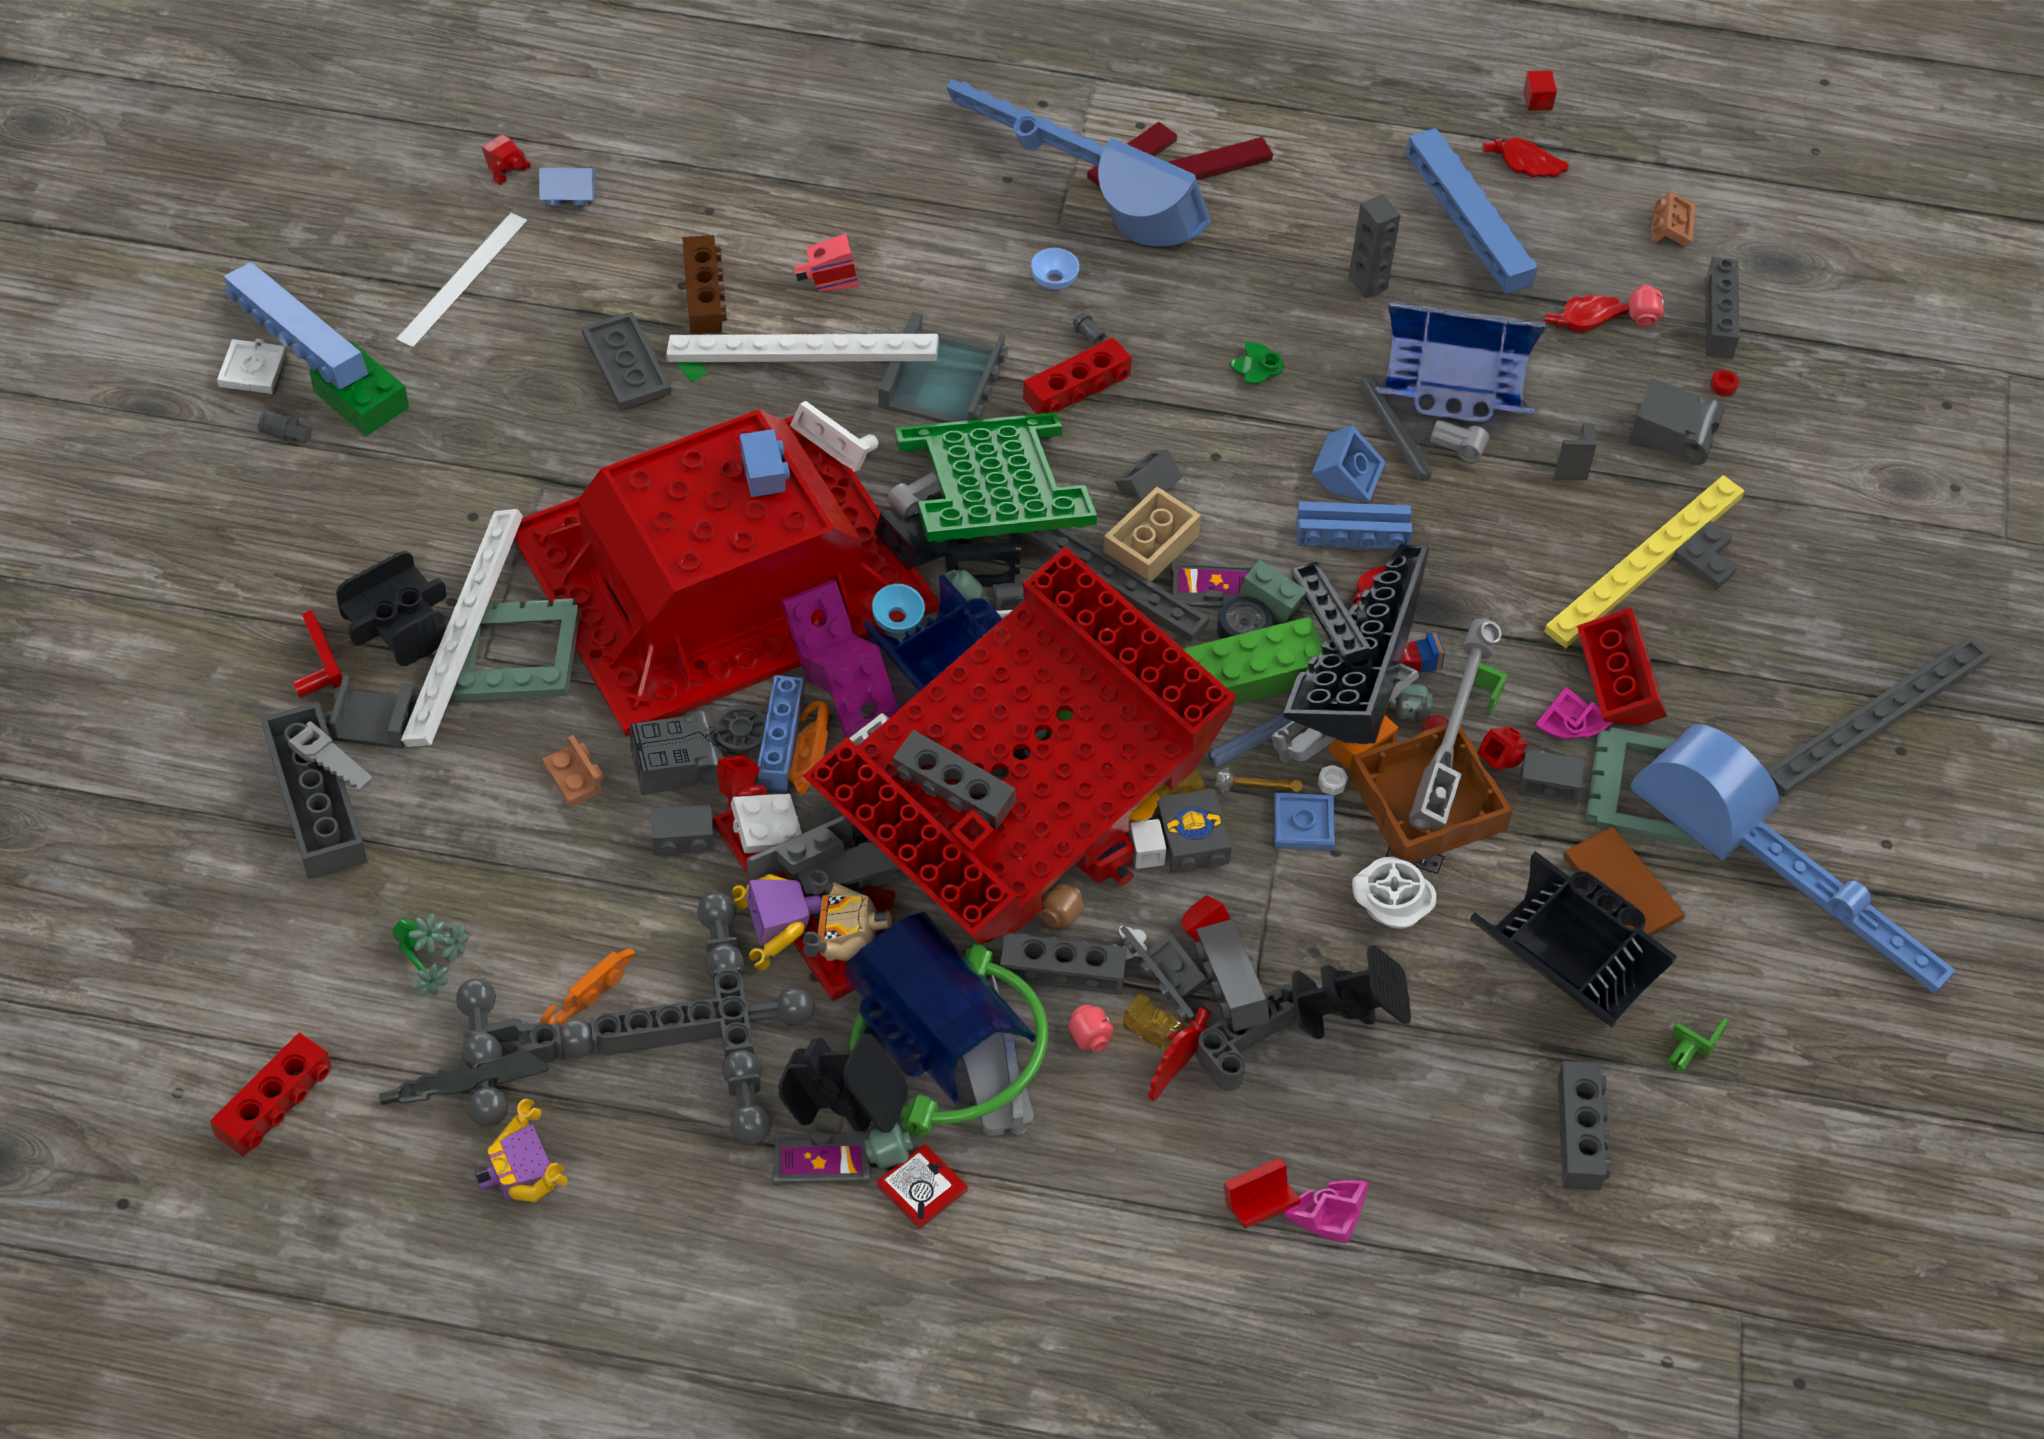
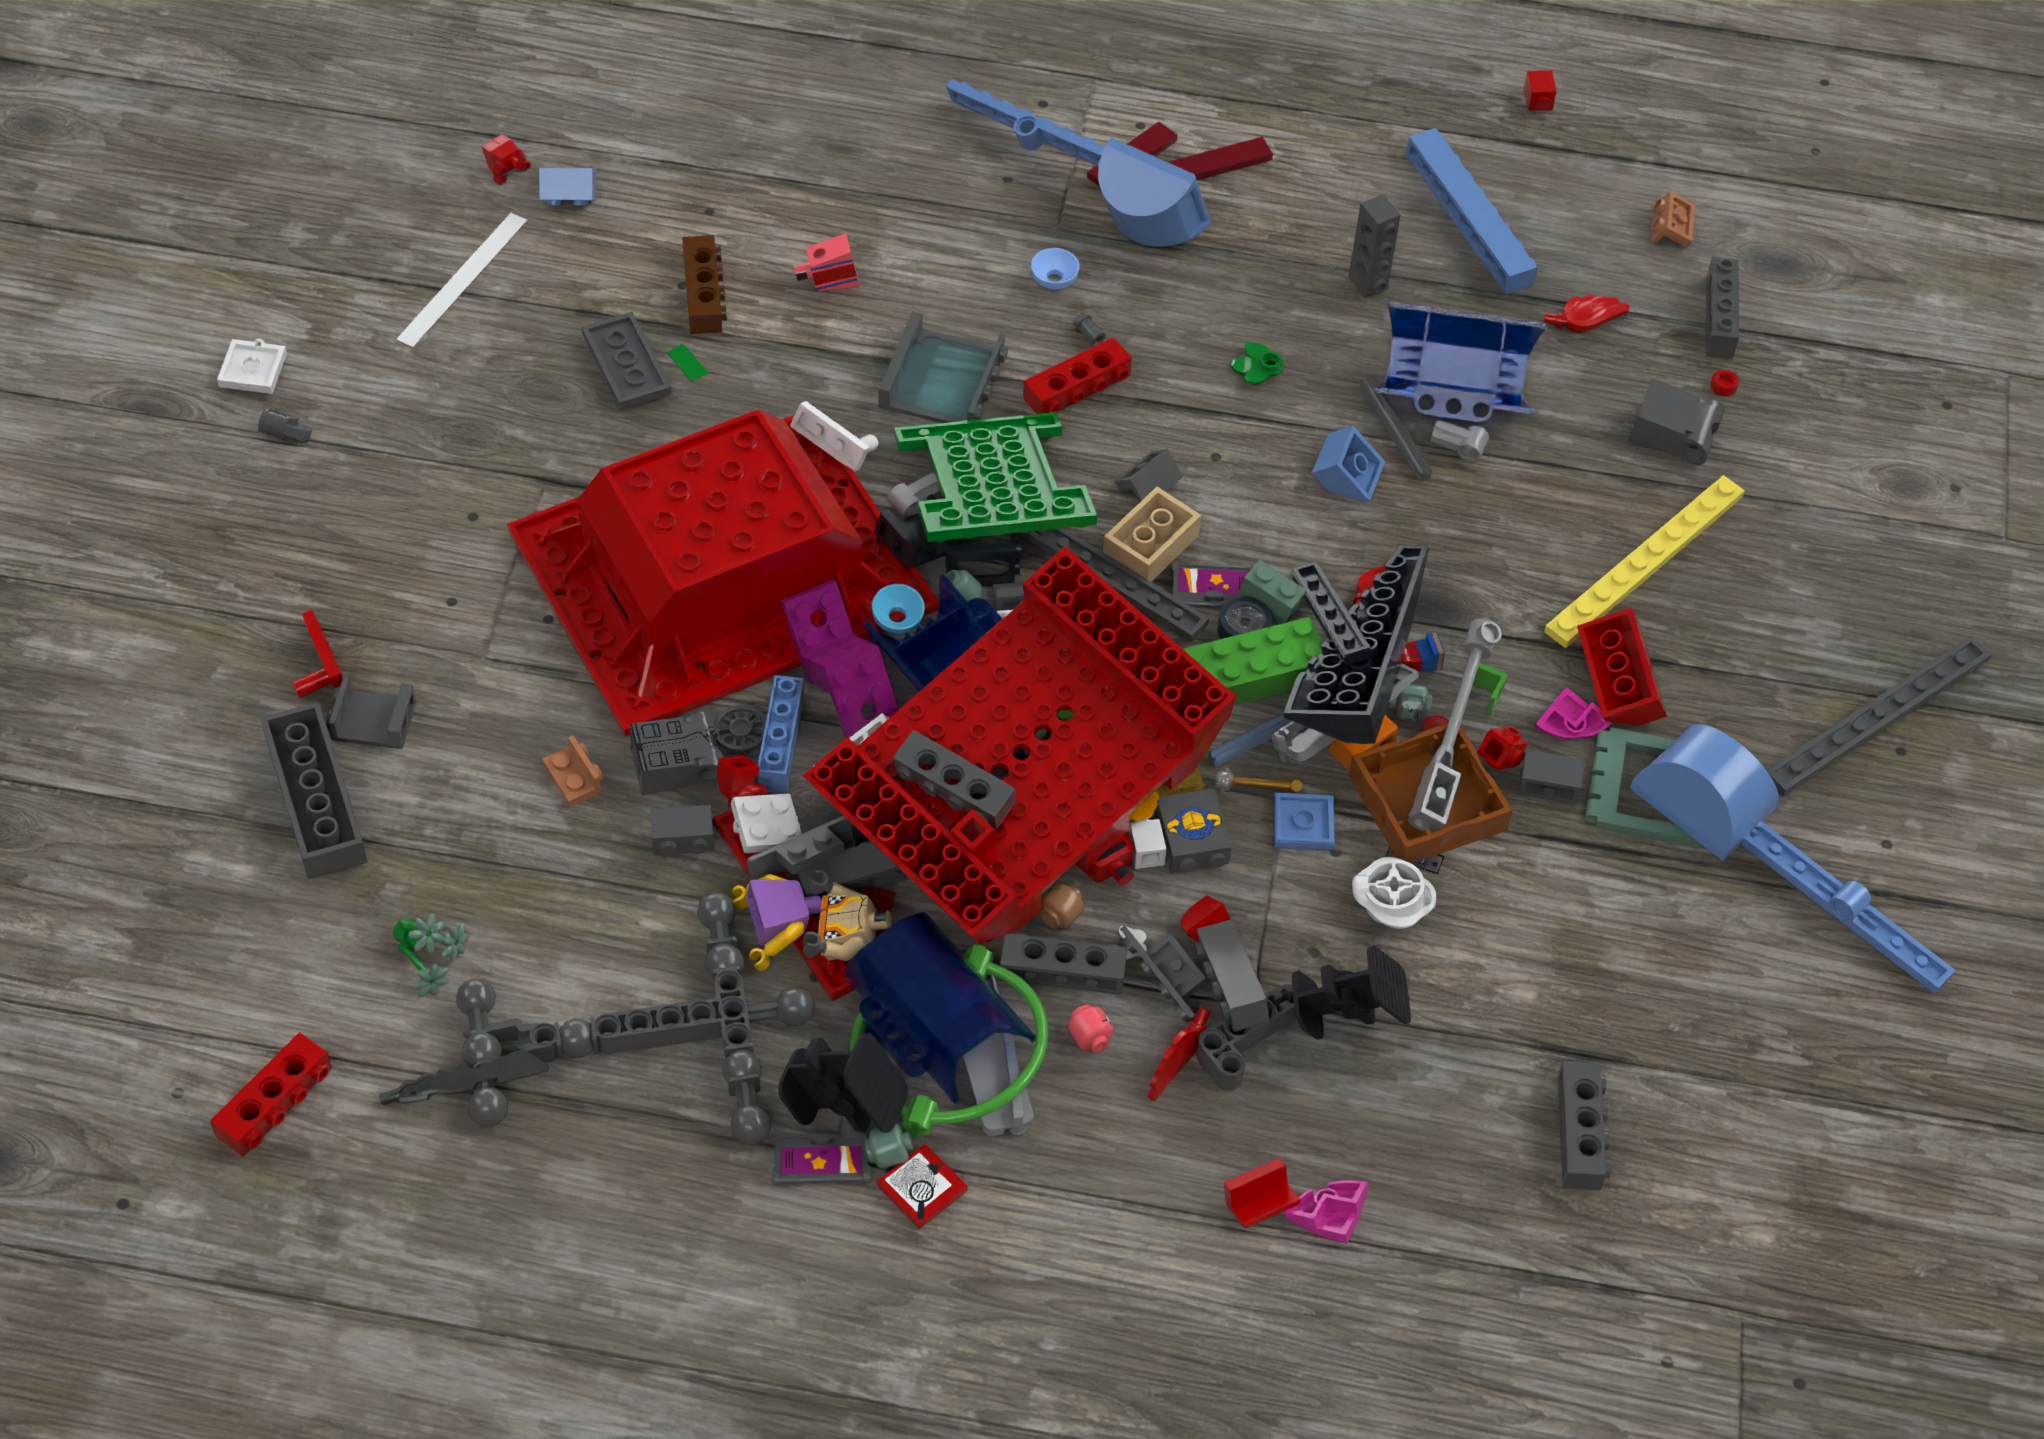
(295, 325): medium blue brick -> none
(329, 756): light grey piece -> none
(369, 400): green brick -> none
(396, 605): black piece -> none
(462, 628): white plate -> none
(520, 1161): torso -> none
(528, 681): sand green hinge -> none
(589, 987): orange plate -> none
(763, 463): medium blue brick -> none
(803, 348): white plate -> none
(809, 744): orange plate -> none
(1151, 1023): clear yellow leg -> none
(1332, 780): white tile -> none
(1353, 525): medium blue brick -> none
(1526, 157): red animal -> none
(1577, 455): dark grey panel -> none
(1579, 943): black panel -> none
(1620, 869): dark orange tile -> none
(1646, 306): coral head -> none
(1692, 1043): bright green bracket -> none
(1702, 557): dark grey plate -> none

